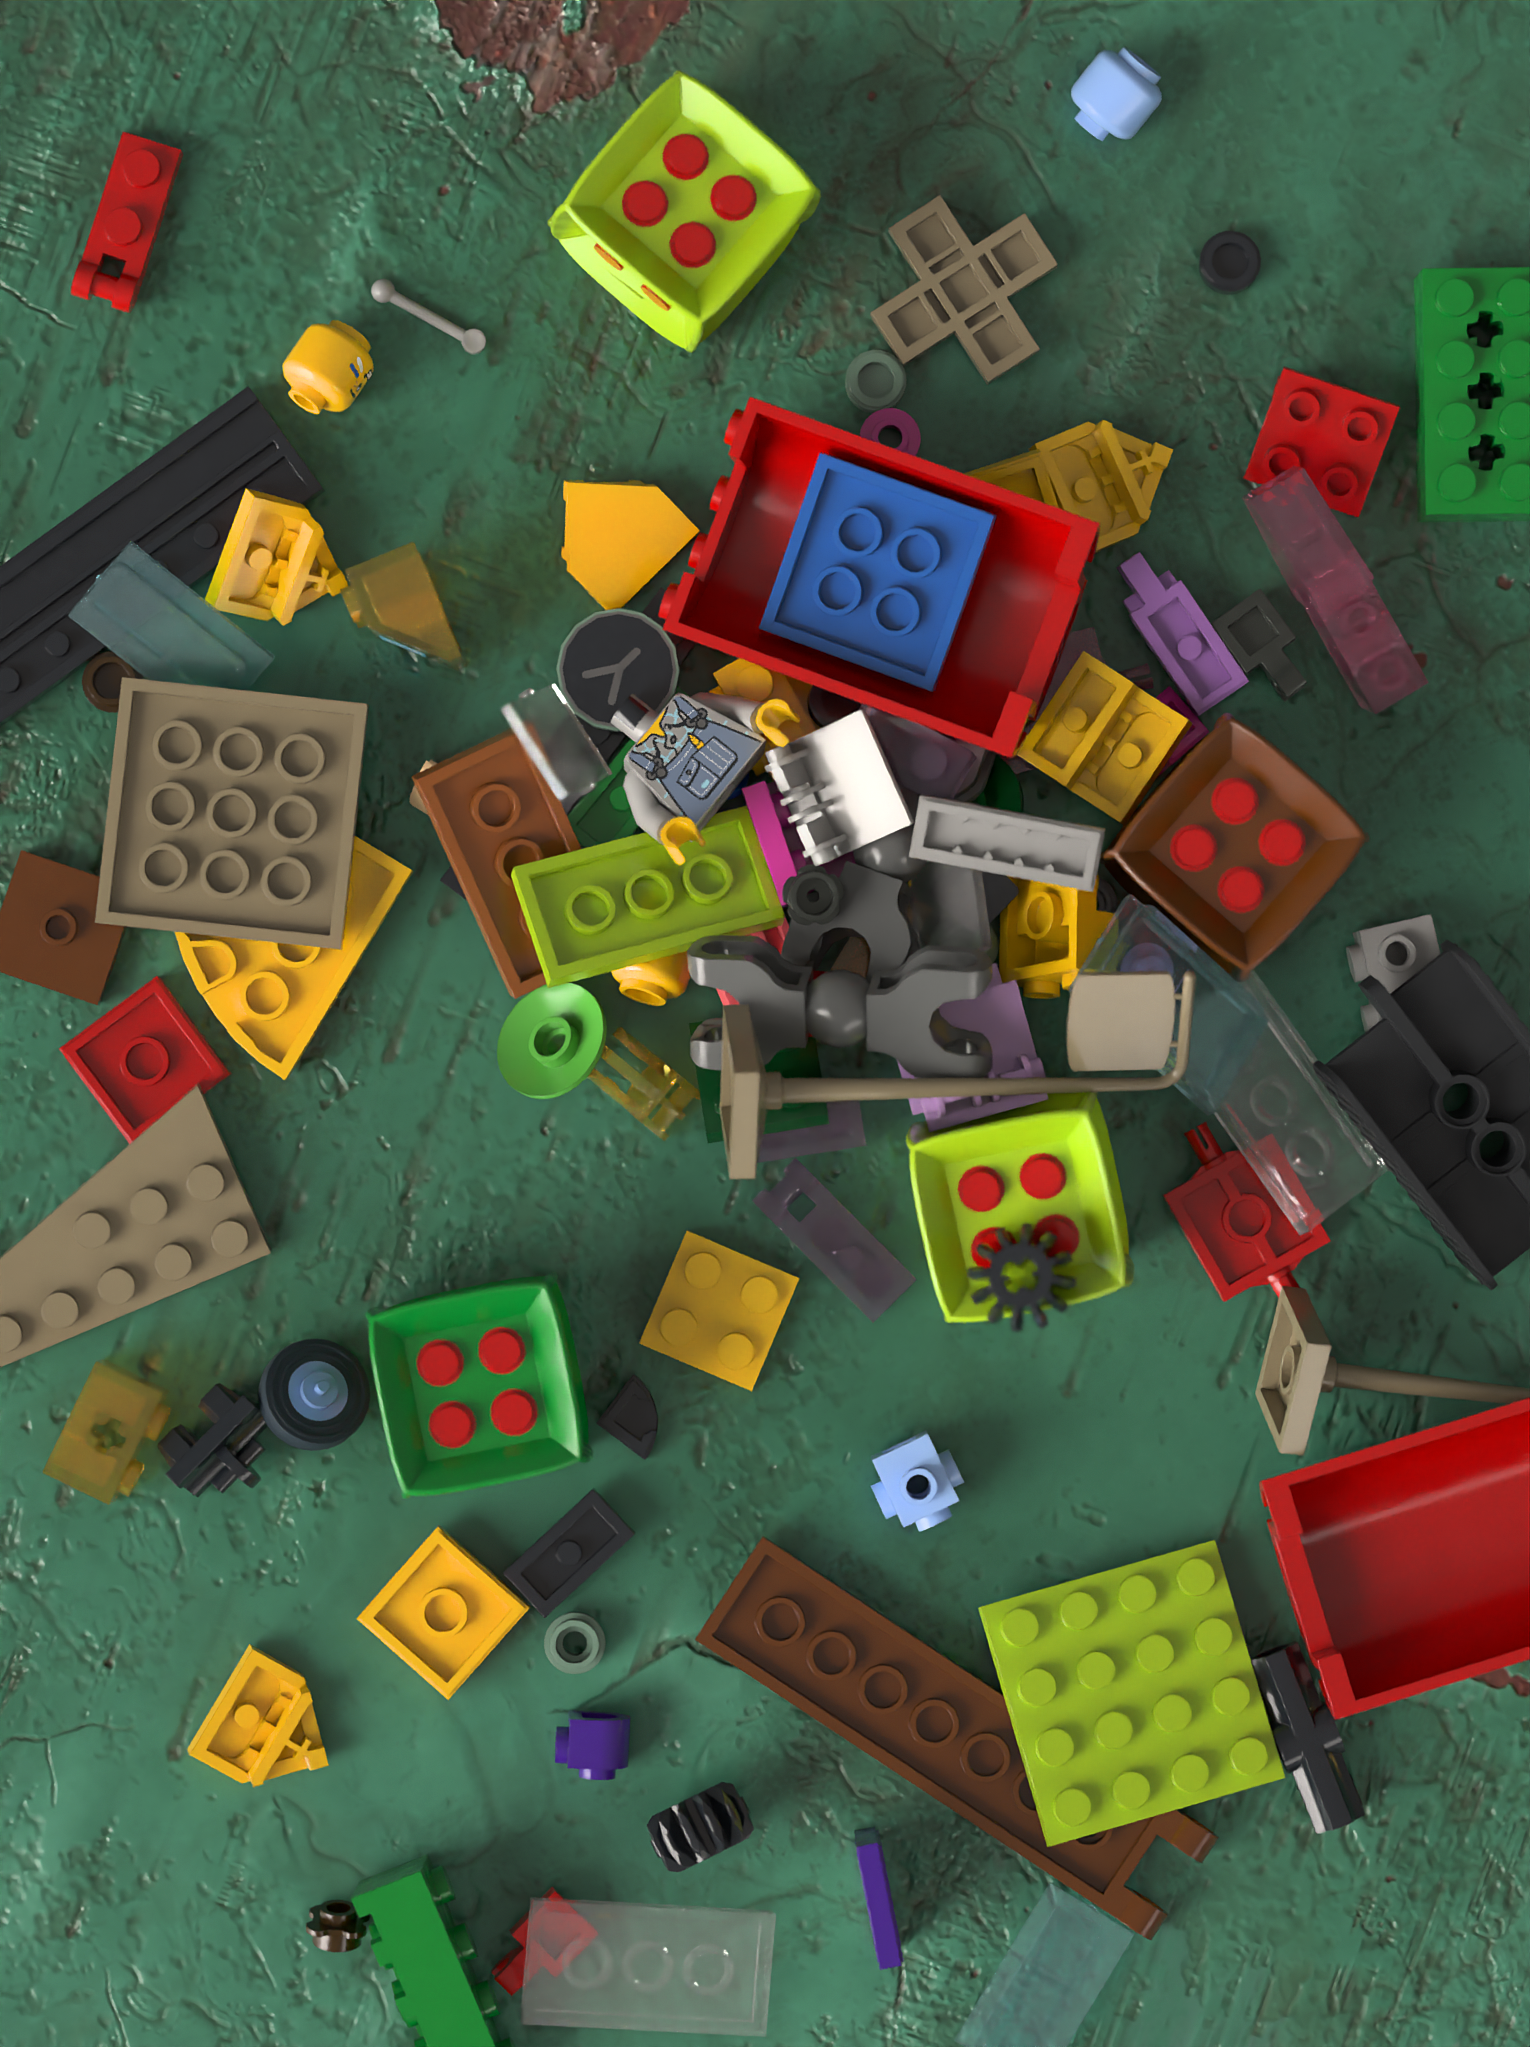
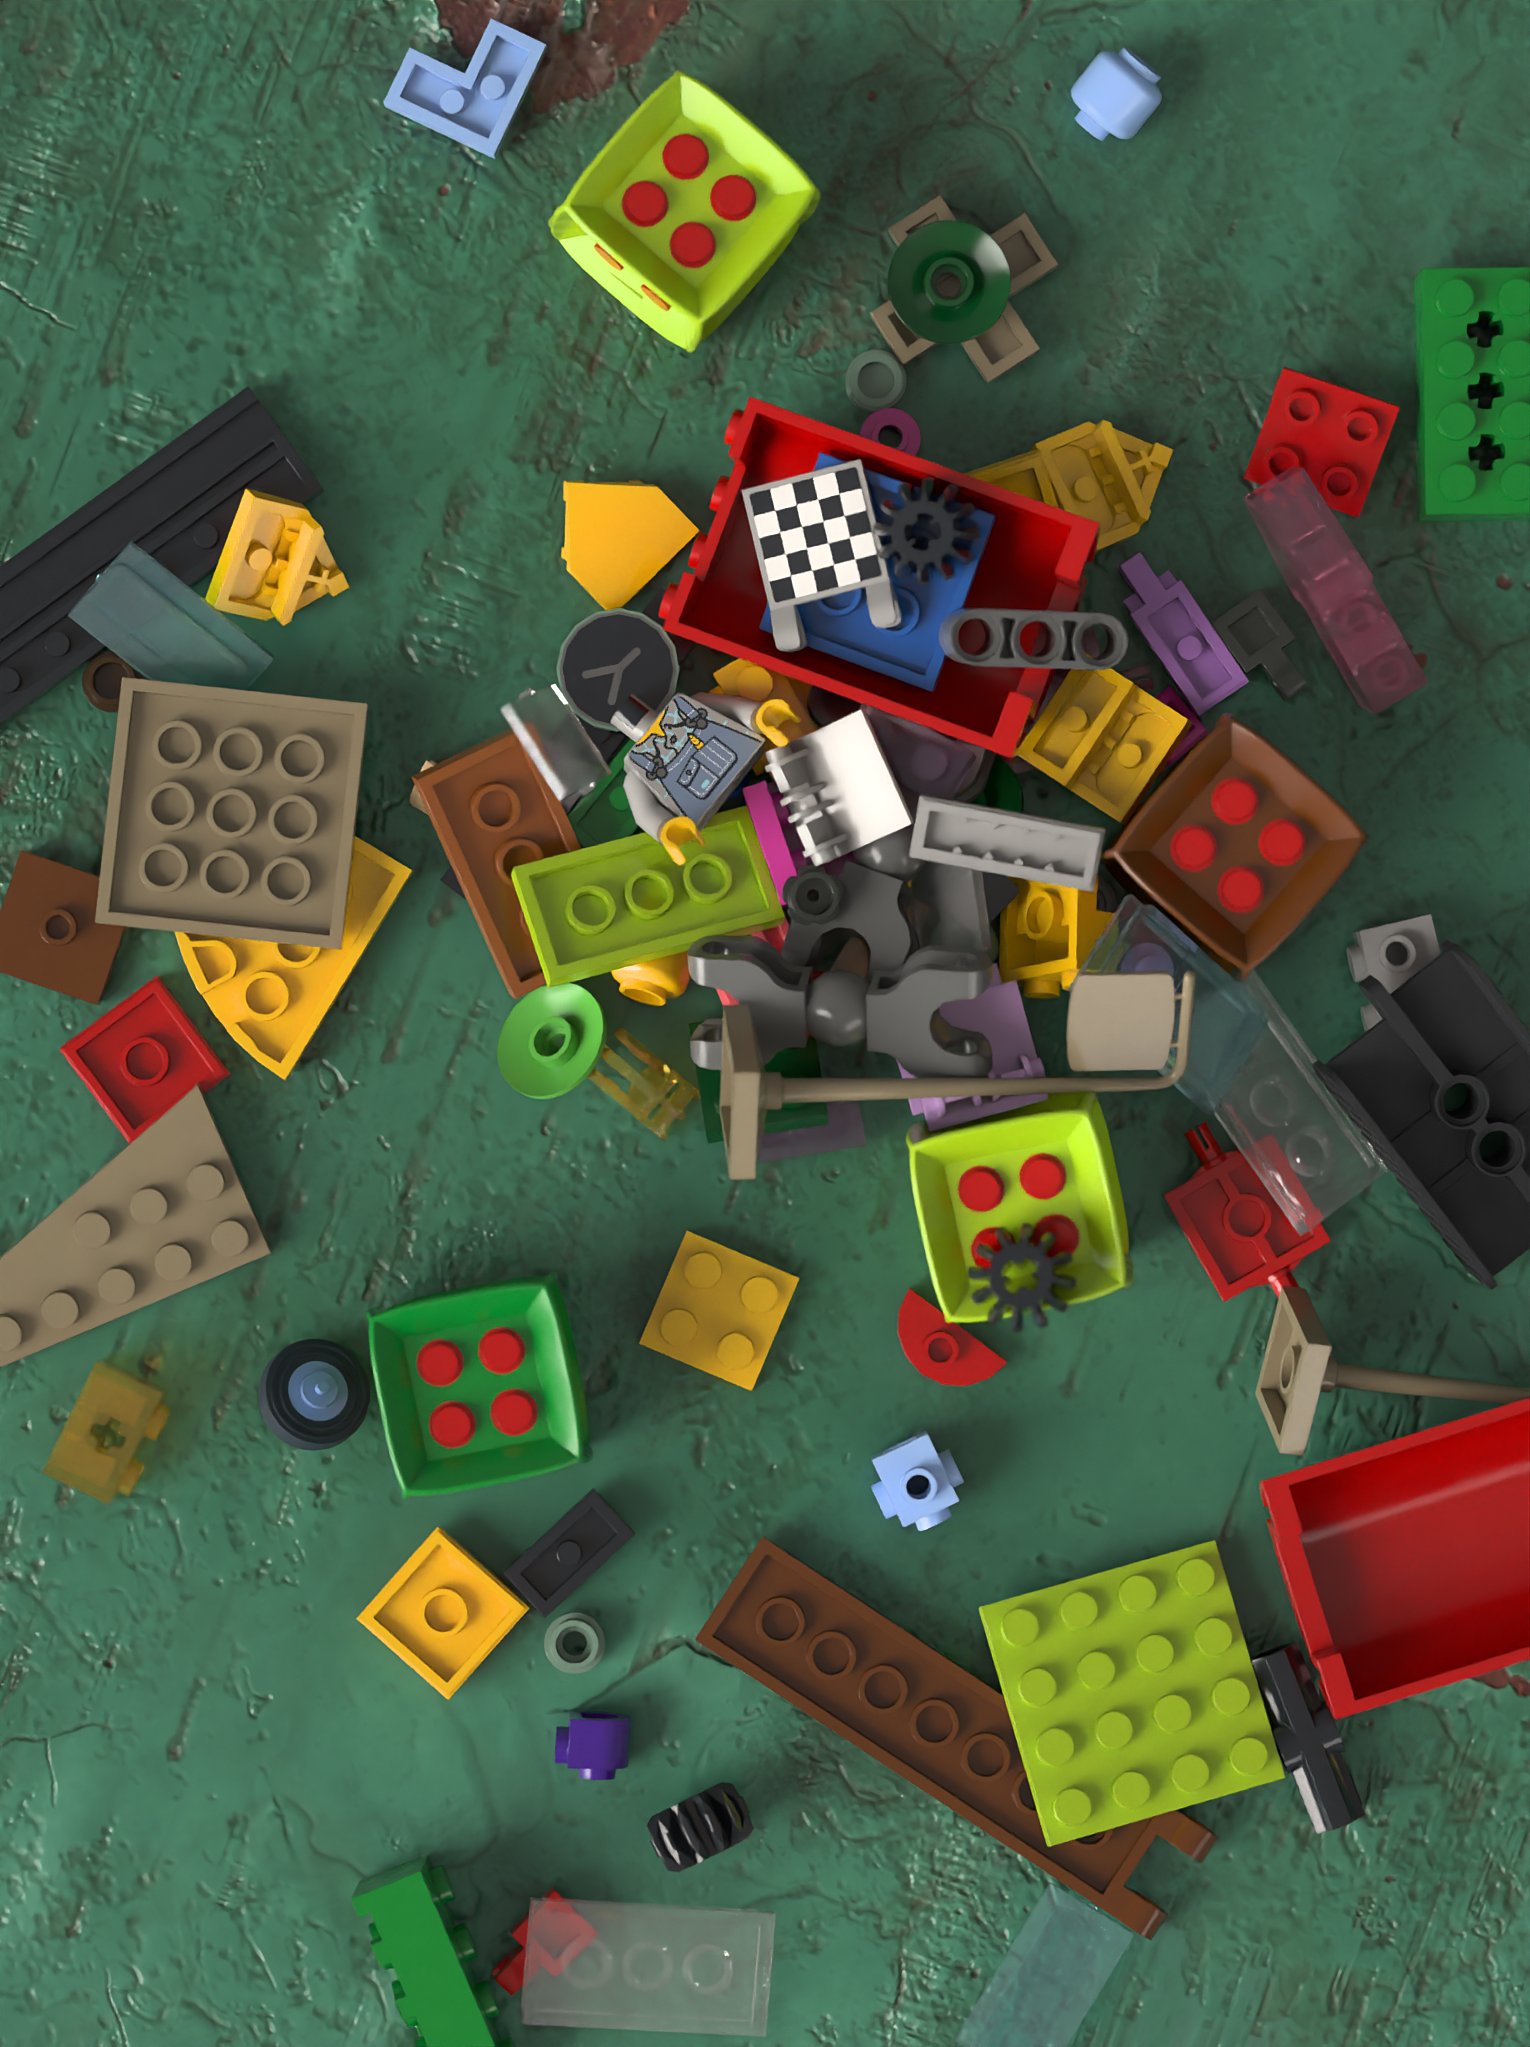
(127, 220): red plate -> none
(223, 1450): black hips -> none
(260, 1723): yellow slope -> none
(328, 367): yellow head -> none
(336, 1926): dark brown plate -> none
(402, 605): clear yellow slope -> none
(472, 340): light grey hinge -> none
(474, 104): none -> light blue plate
(632, 1417): black tile -> none
(817, 544): none -> flag
(836, 1242): plate -> none
(878, 1898): dark purple tile -> none
(915, 513): none -> black gear
(942, 1348): none -> red plate
(956, 251): none -> dark green dish
(1062, 645): none -> dark grey beam
(1229, 262): black tile -> none

